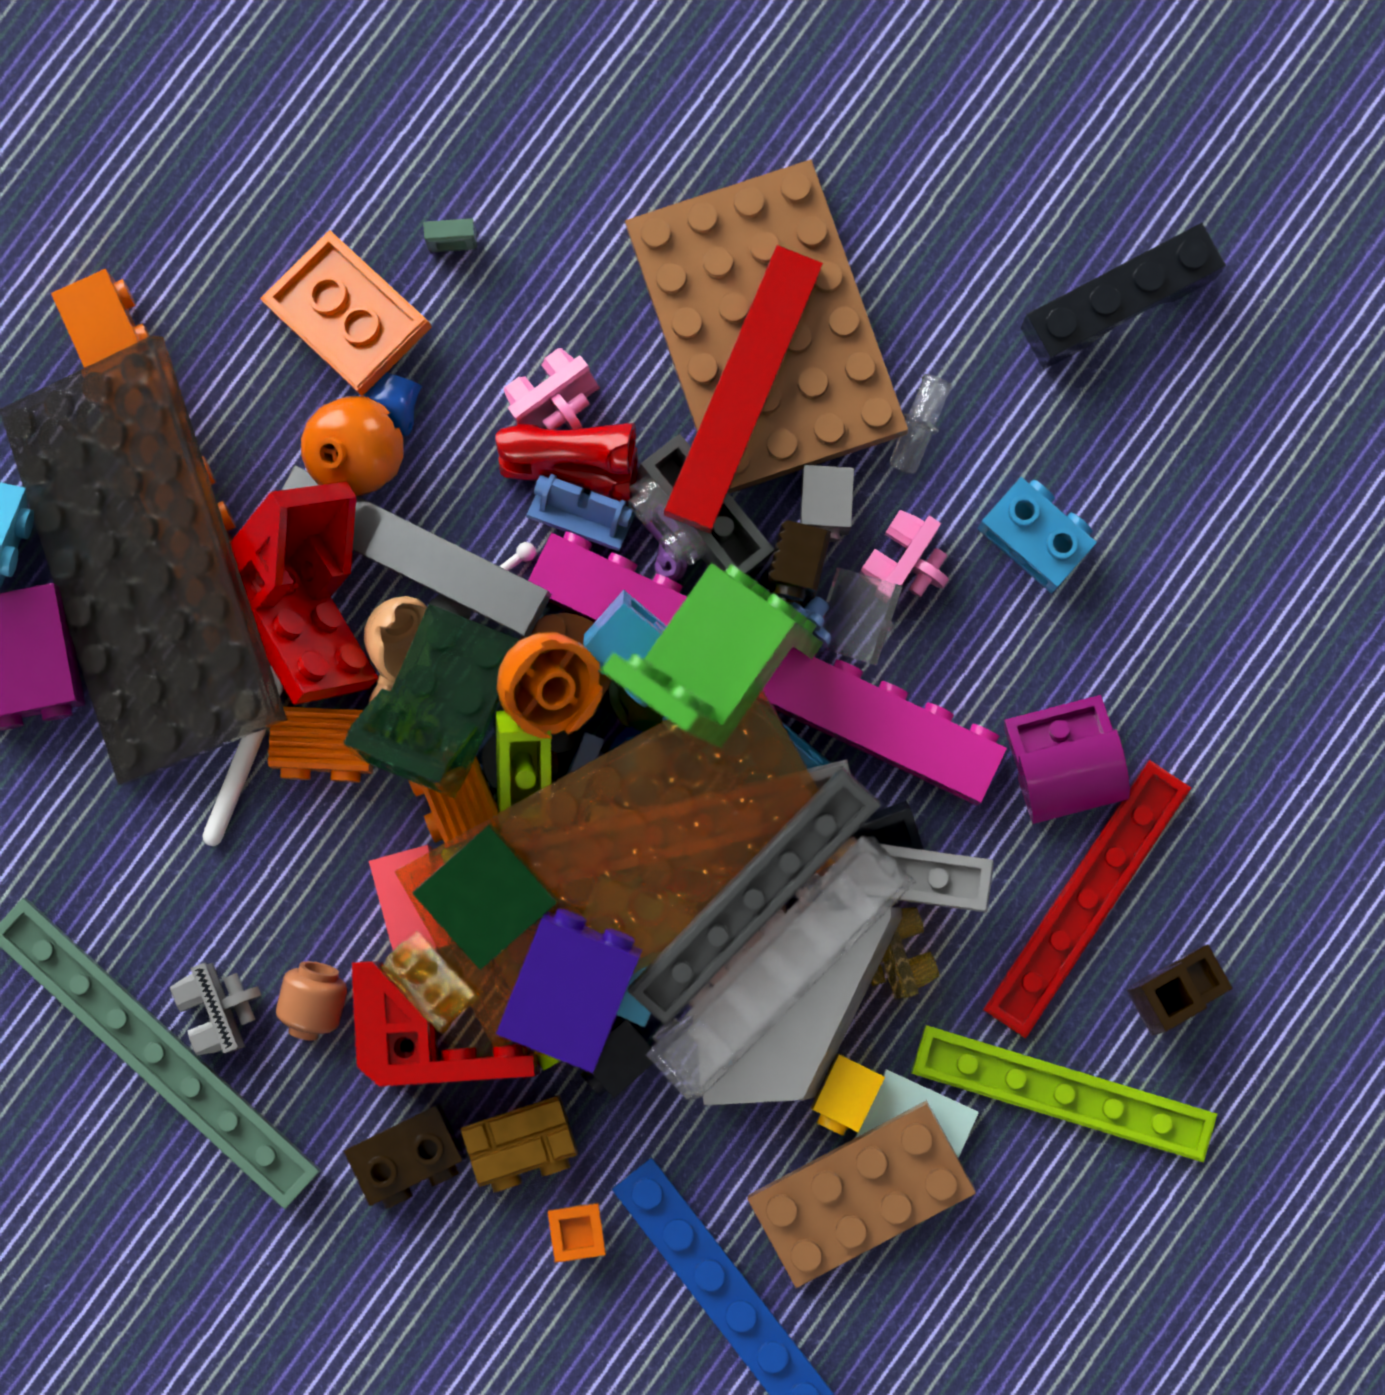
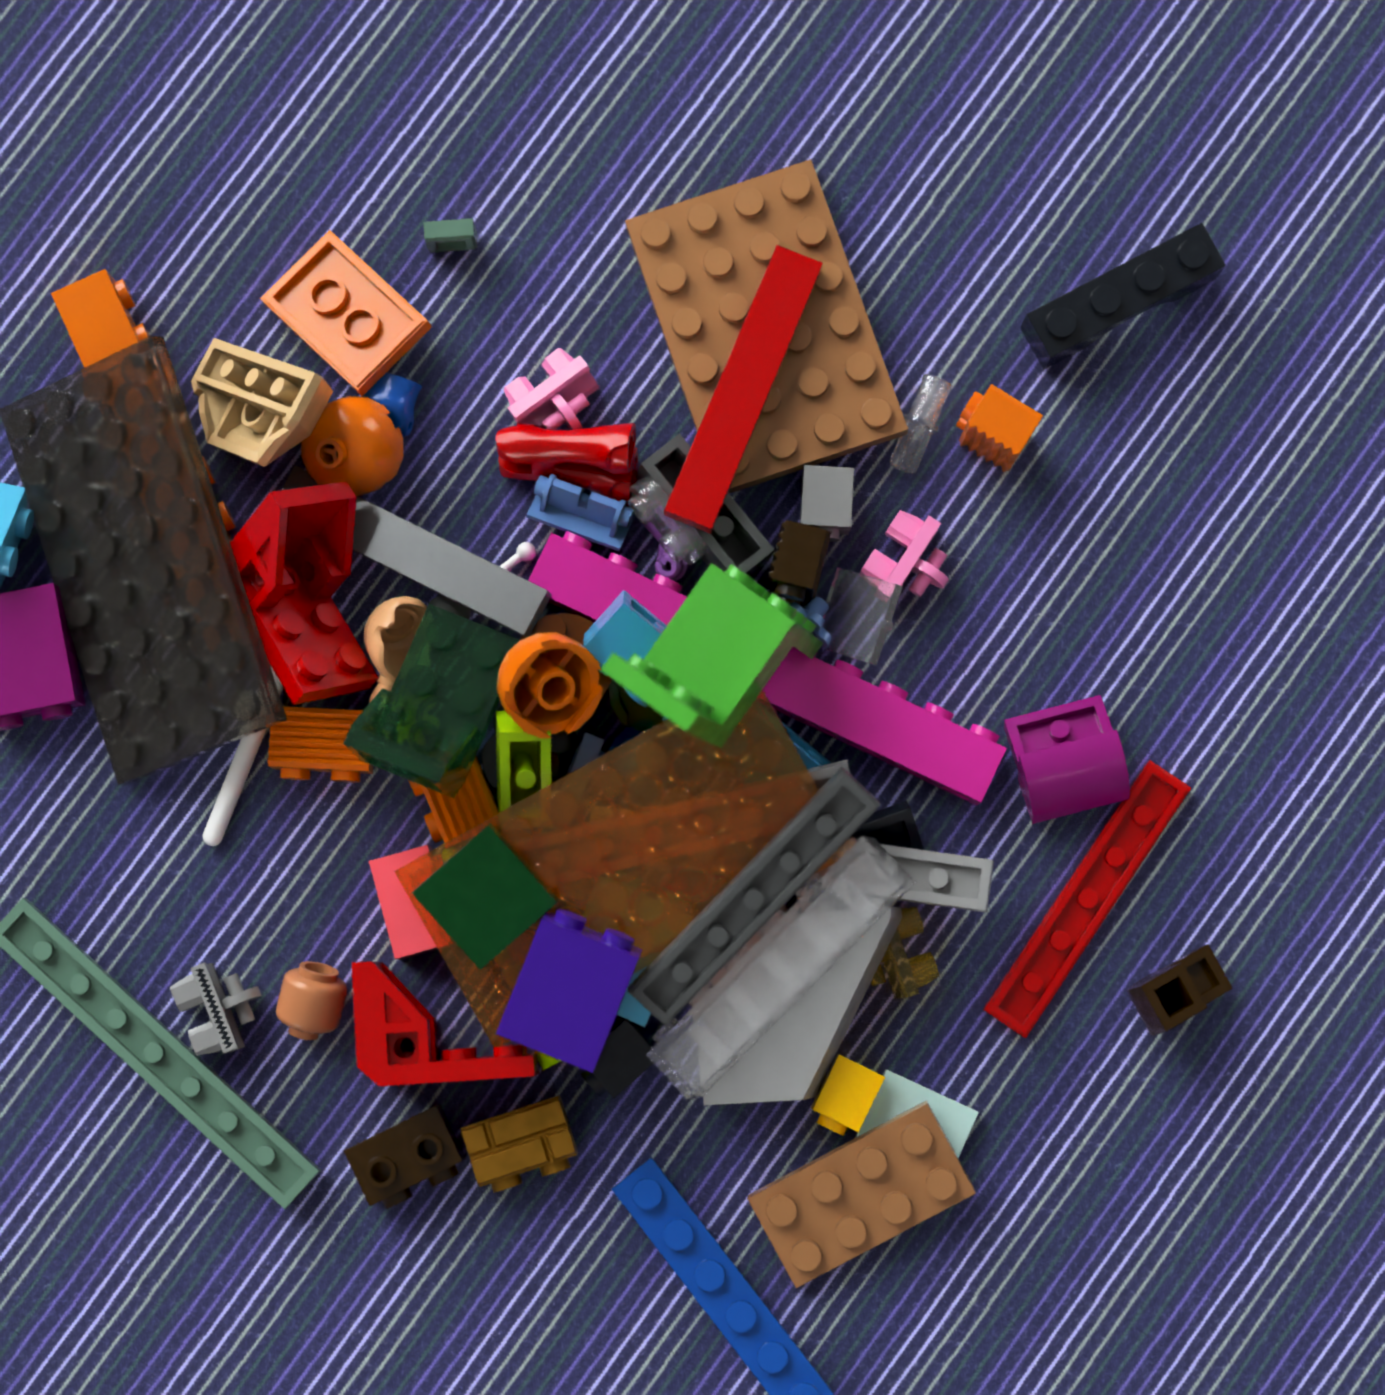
(256, 402): none -> tan wedge
(429, 981): clear yellow hips -> none
(576, 1232): orange tile -> none
(997, 426): none -> orange brick
(1037, 533): dark azure brick -> none
(1064, 1093): lime tile -> none

